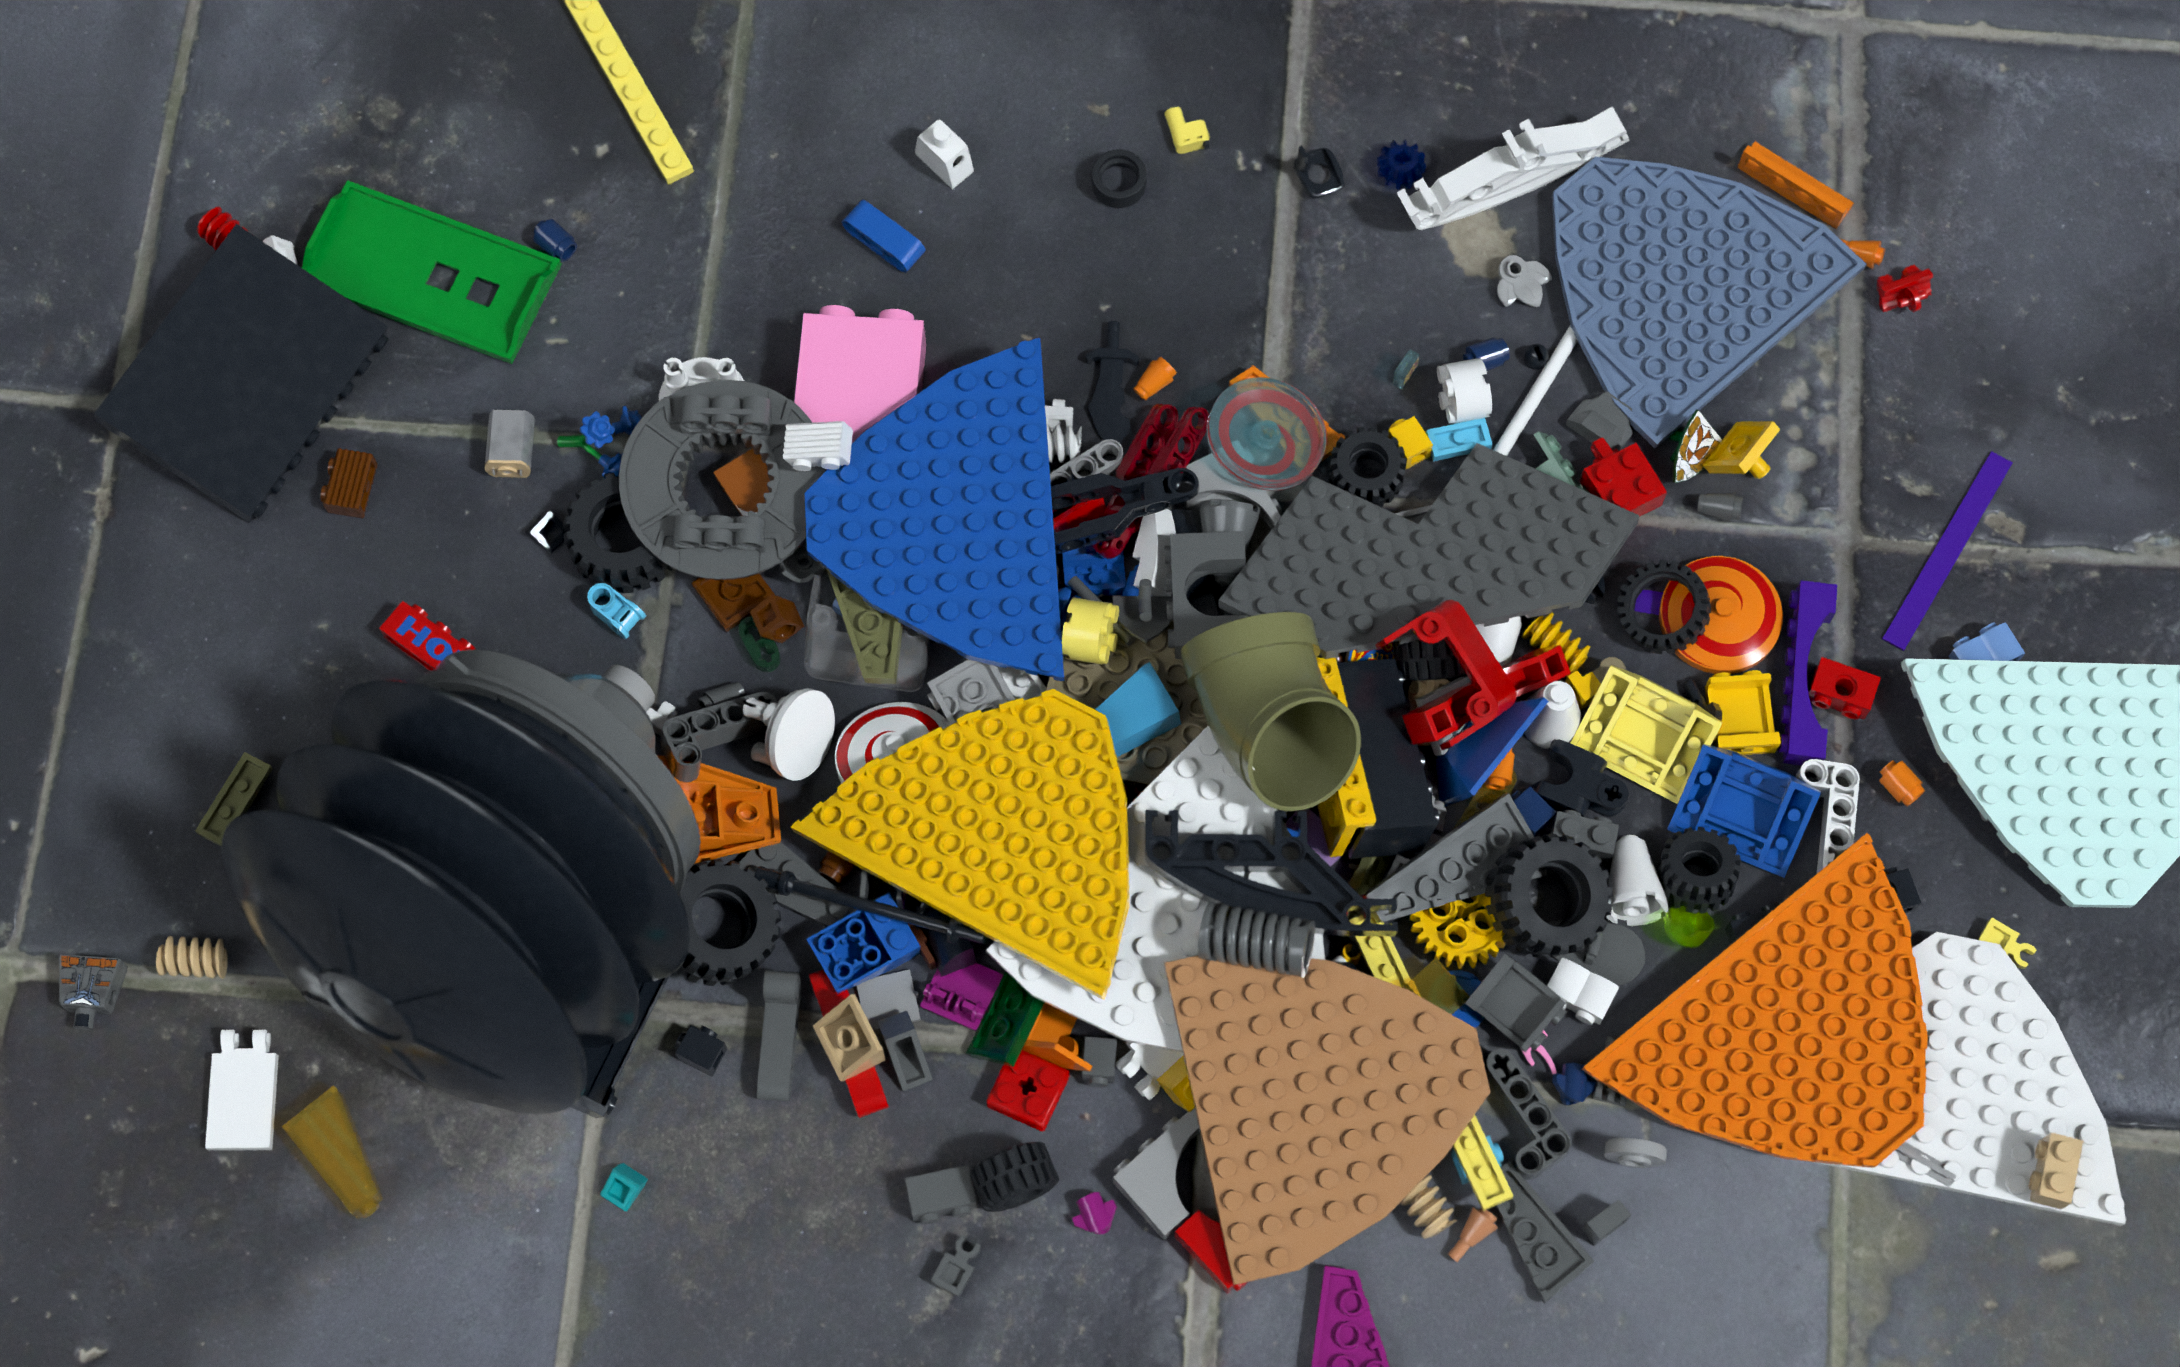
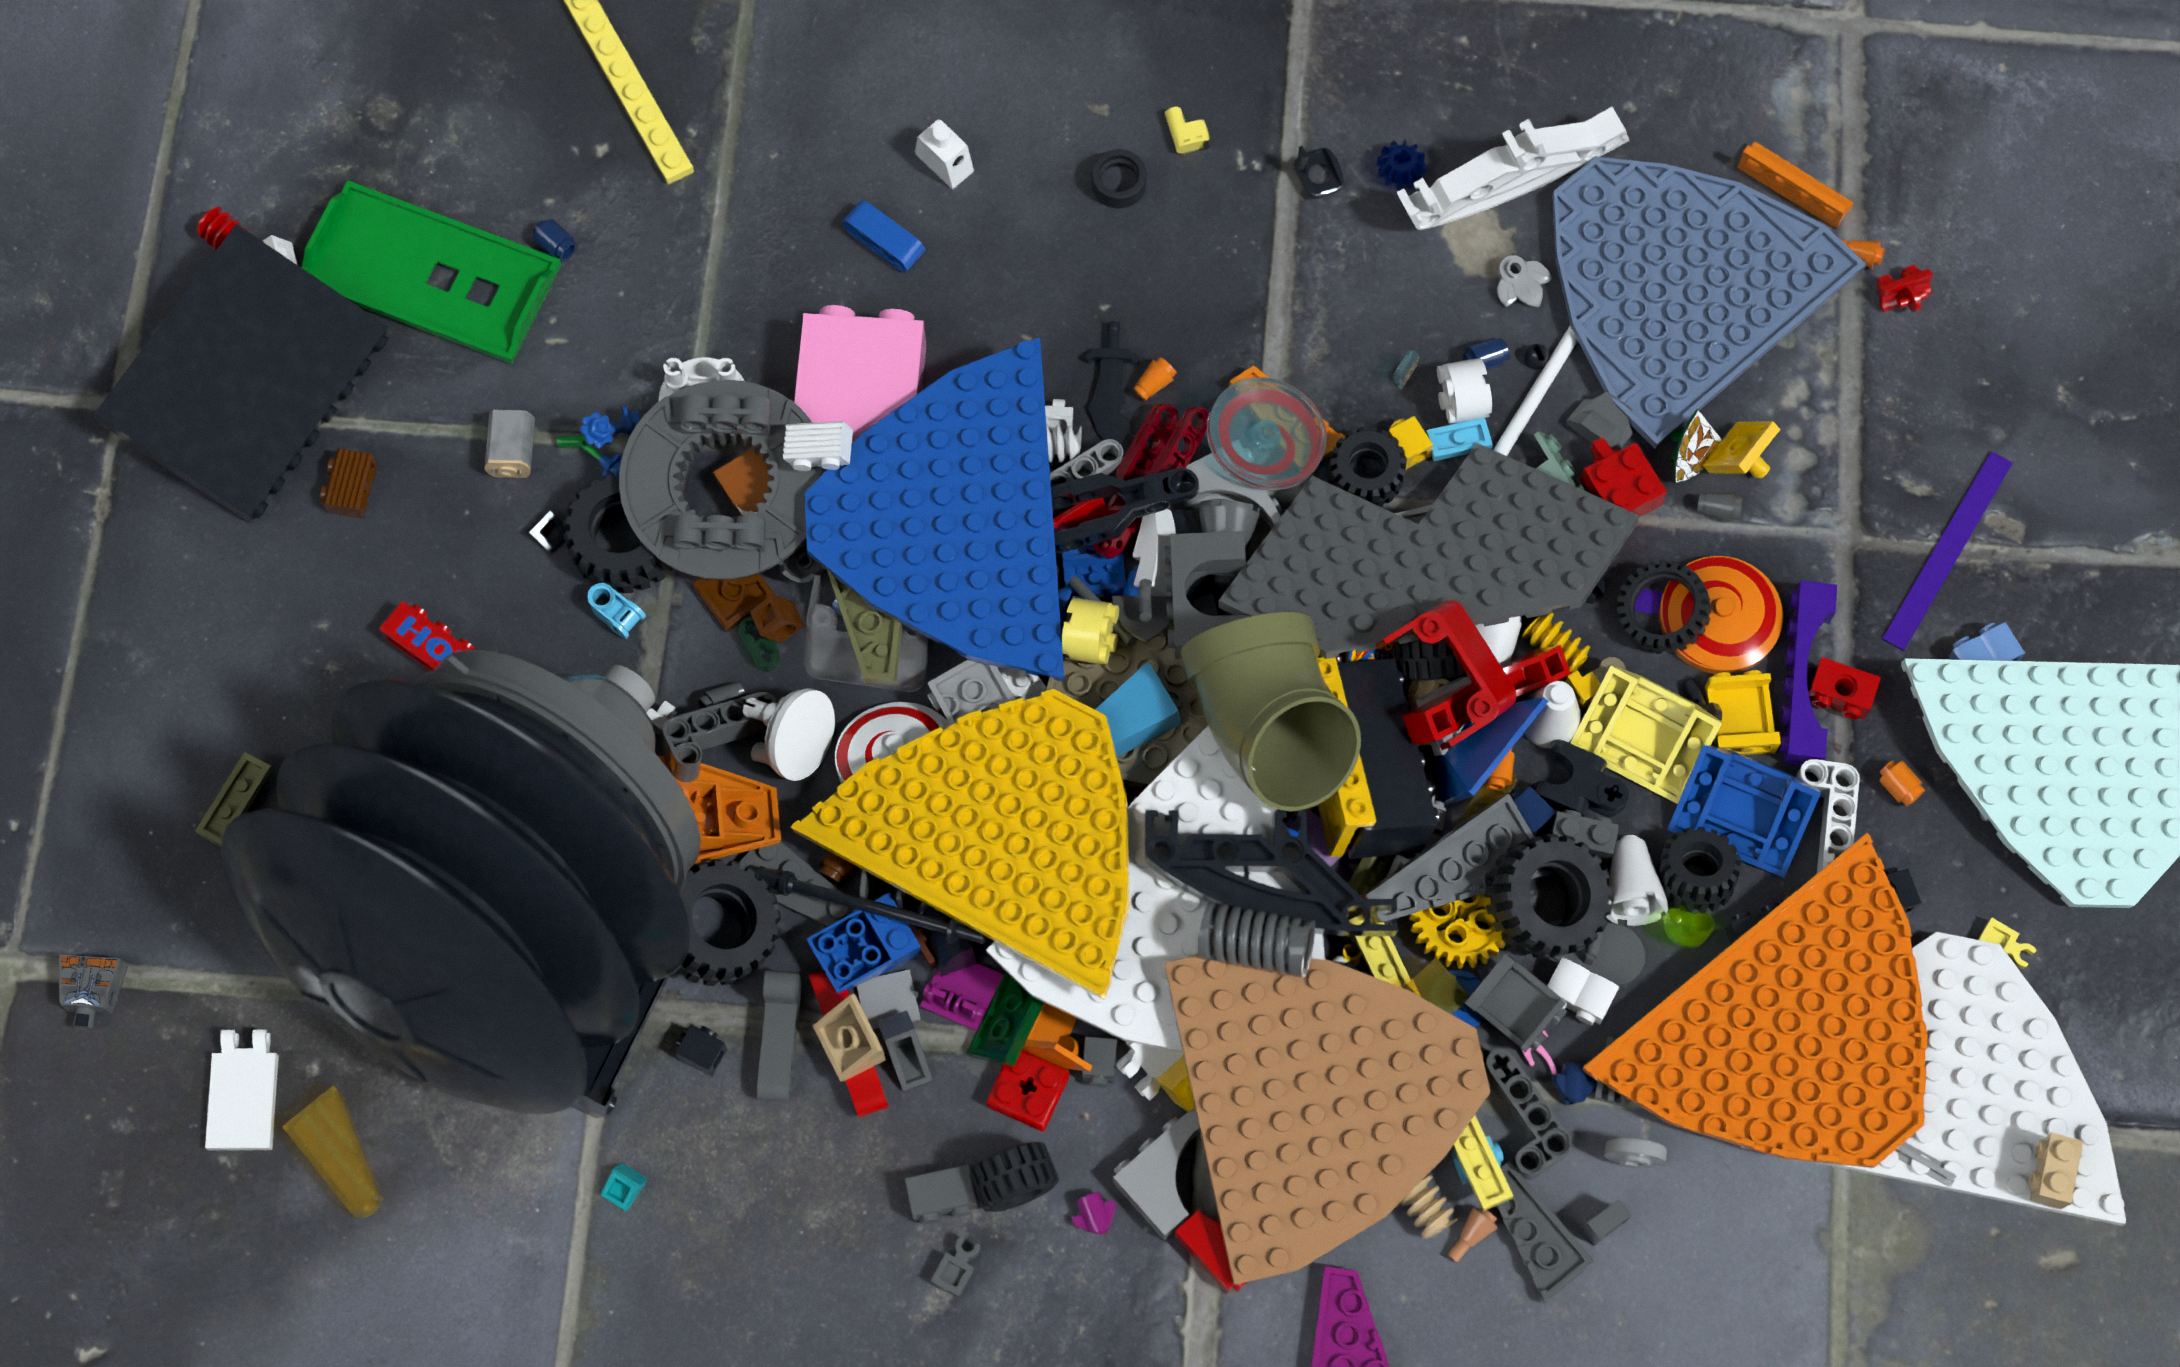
(192, 958): tan piece -> none

